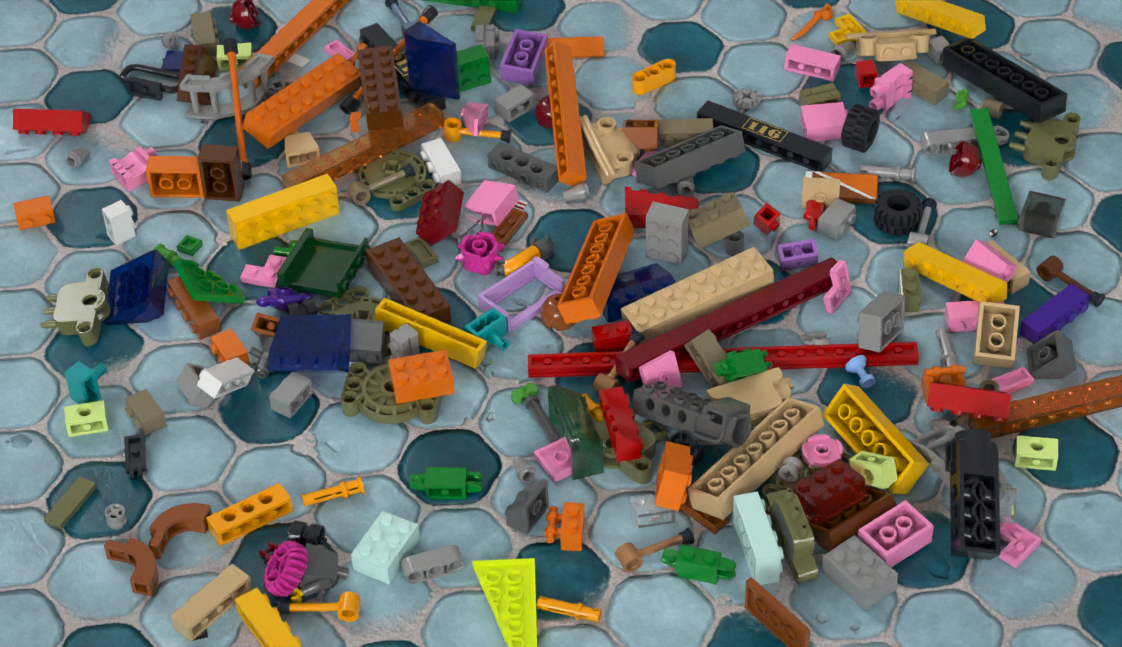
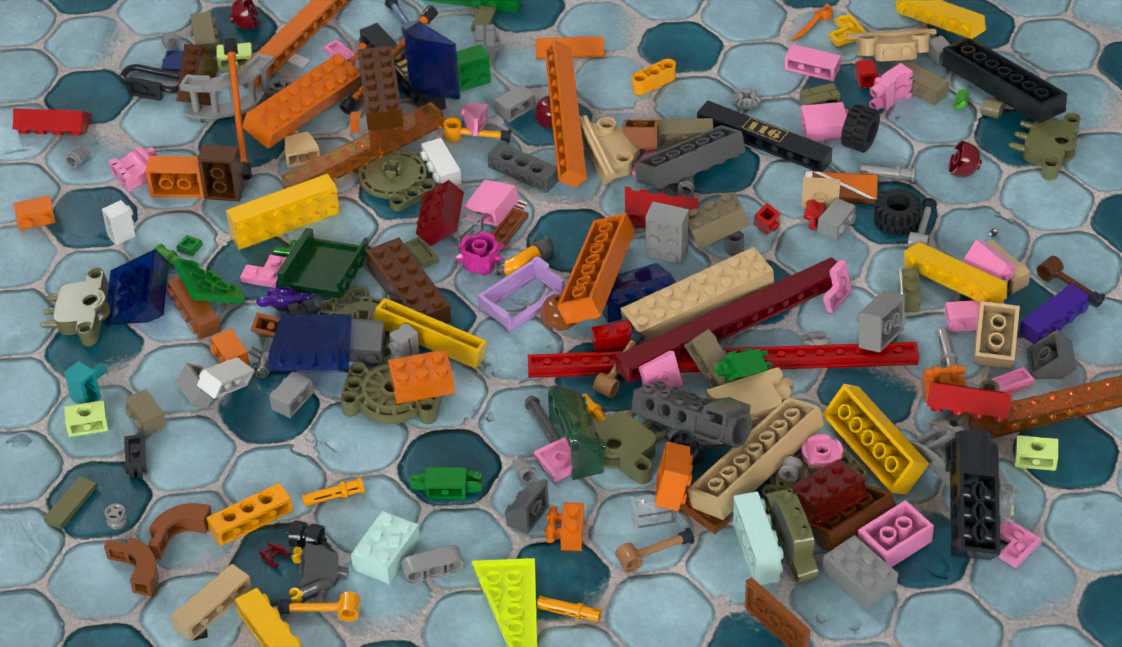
(285, 568): dark pink gear -> none
(364, 195): dark tan piece -> none
(490, 327): teal brick -> none
(524, 57): medium lavender brick -> none
(524, 392): bright green piece -> none
(577, 192): light grey cone -> none
(620, 424): red wedge -> none
(699, 564): green hinge -> none
(797, 254): medium lavender brick -> none
(843, 49): light grey cone -> none
(857, 365): light blue piece -> none
(875, 468): yellowish green brick -> none
(945, 141): light grey piece -> none
(993, 166): green tile -> none
(1042, 214): clear smoke brick -> none

